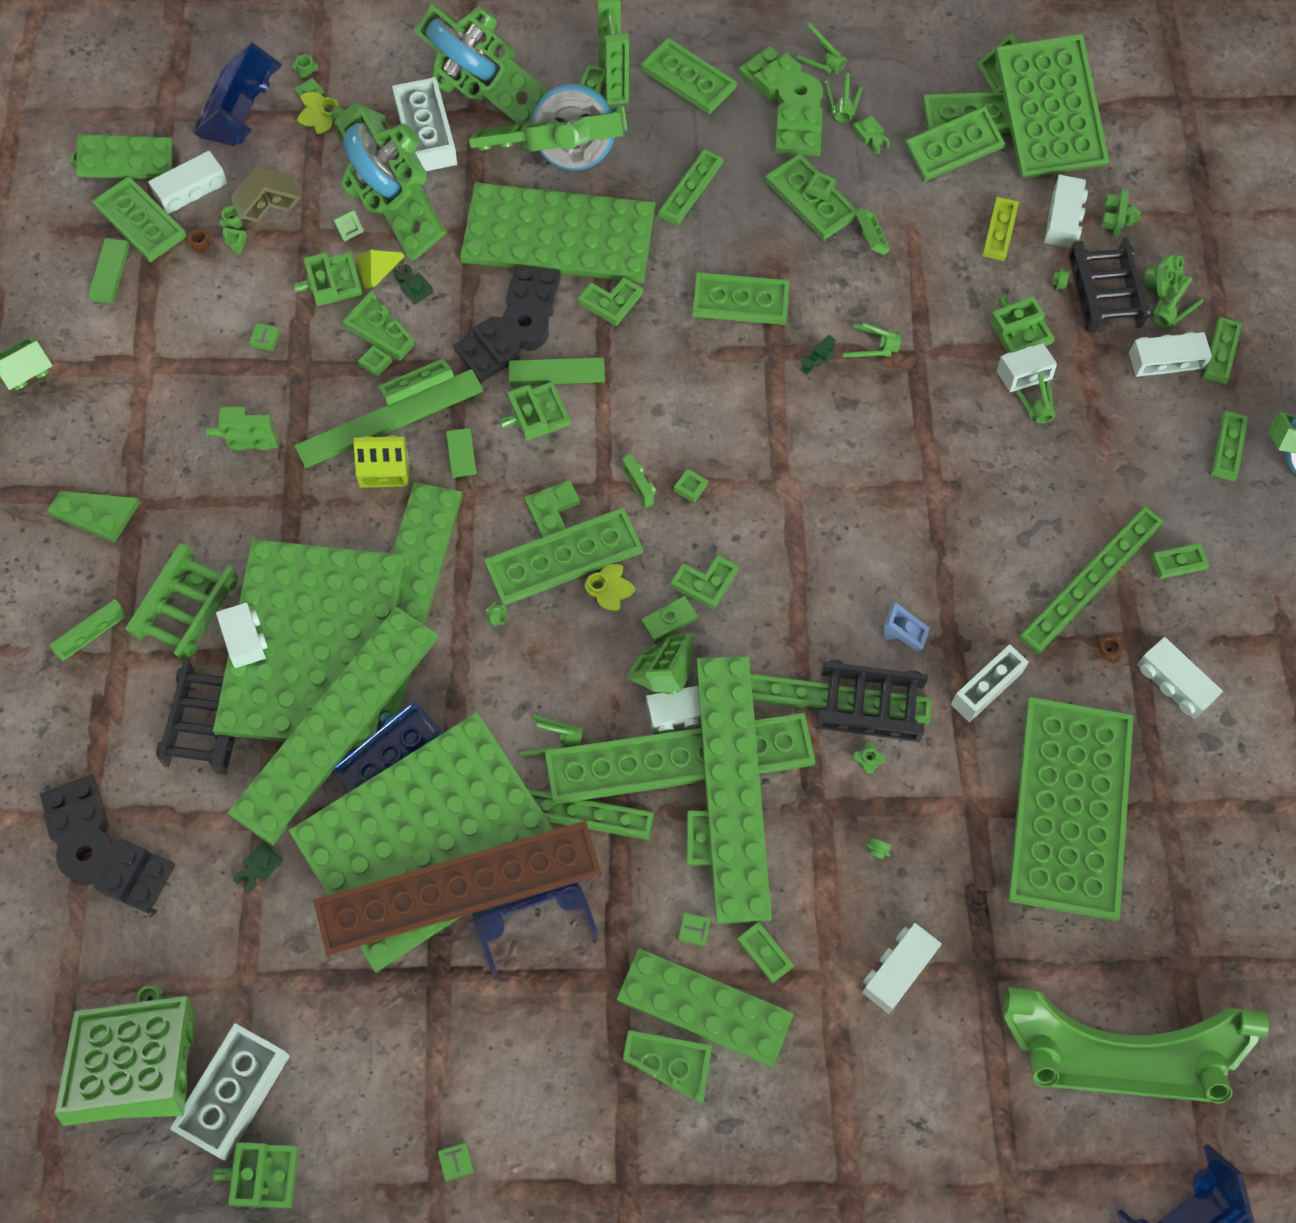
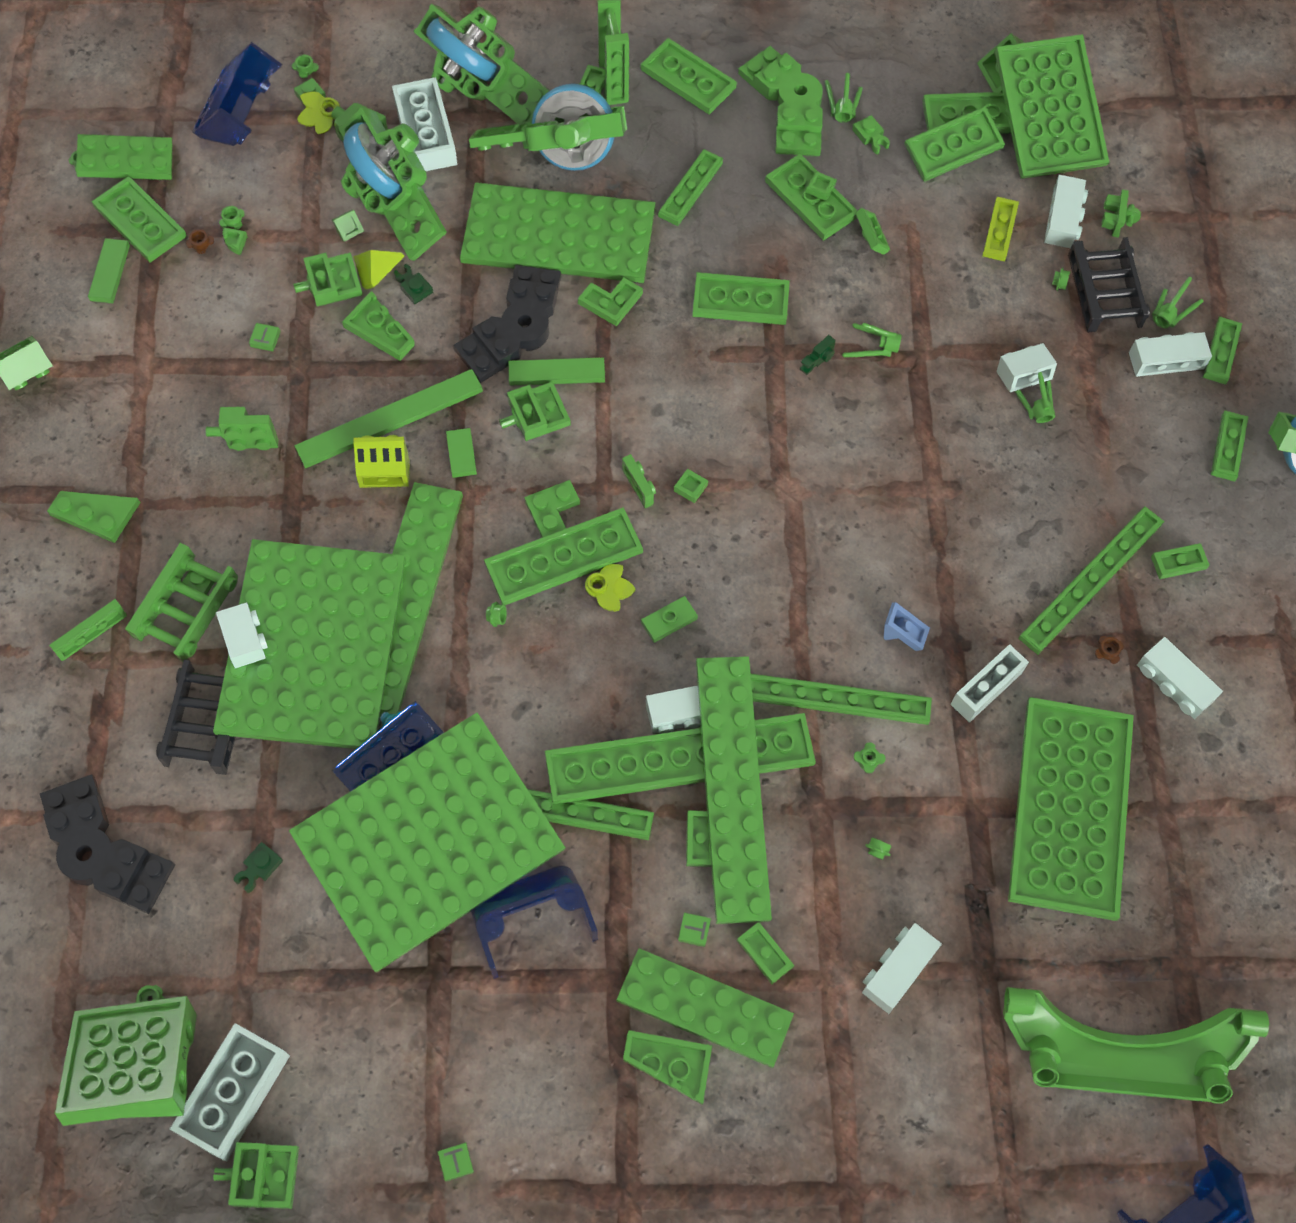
(188, 182): light aqua brick -> none
(263, 191): olive brick -> none
(333, 726): bright green plate -> none
(375, 361): bright green tile -> none
(415, 381): bright green plate -> none
(456, 888): reddish brown plate -> none
(569, 736): bright green plant -> none
(665, 665): bright green wedge -> none
(707, 587): bright green plate -> none
(833, 59): bright green plant -> none
(856, 721): black fence -> none
(1020, 324): bright green plate -> none
(1166, 278): bright green plate -> none

